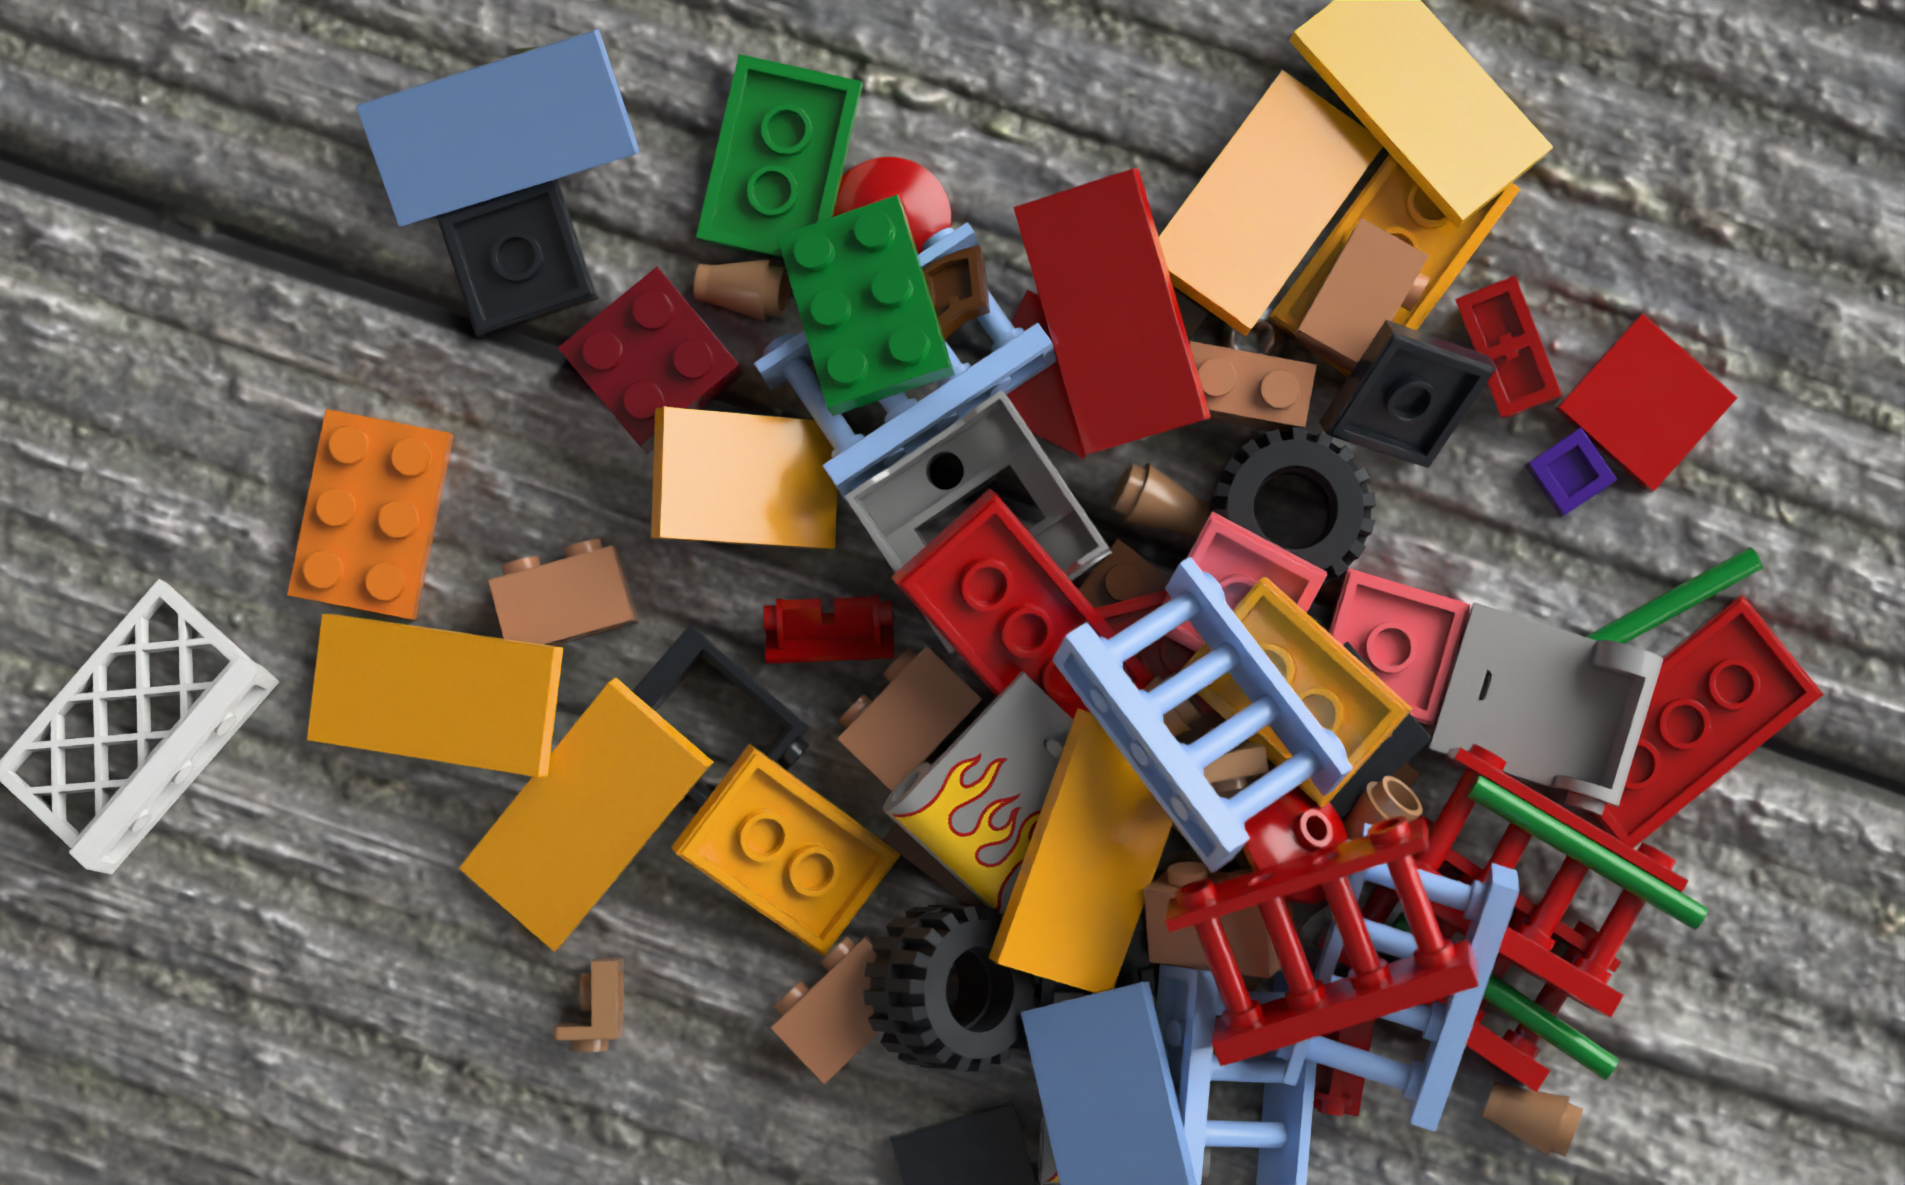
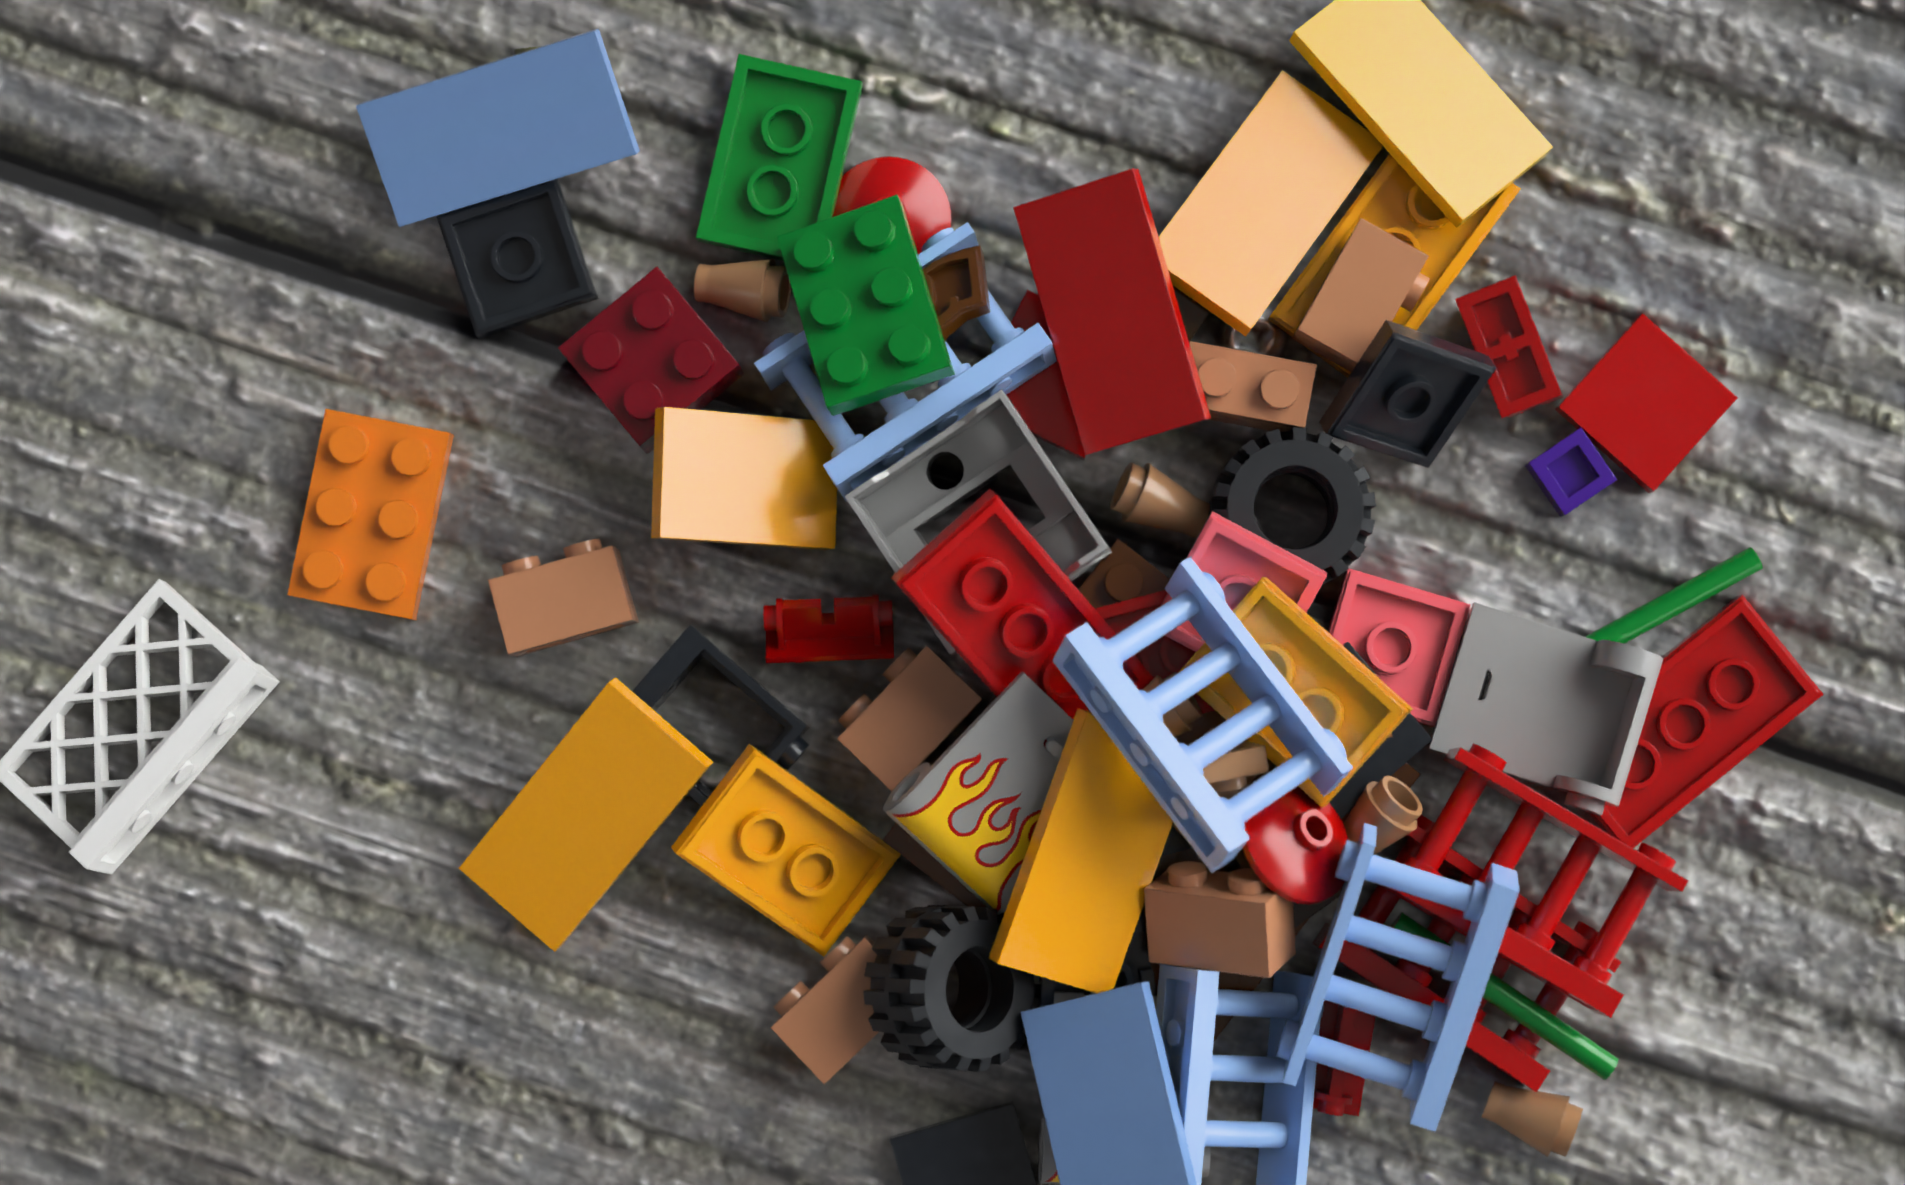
(435, 694): light orange tile -> none
(604, 996): medium nougat bracket -> none
(1308, 1004): red fence -> none
(1587, 852): green bar -> none

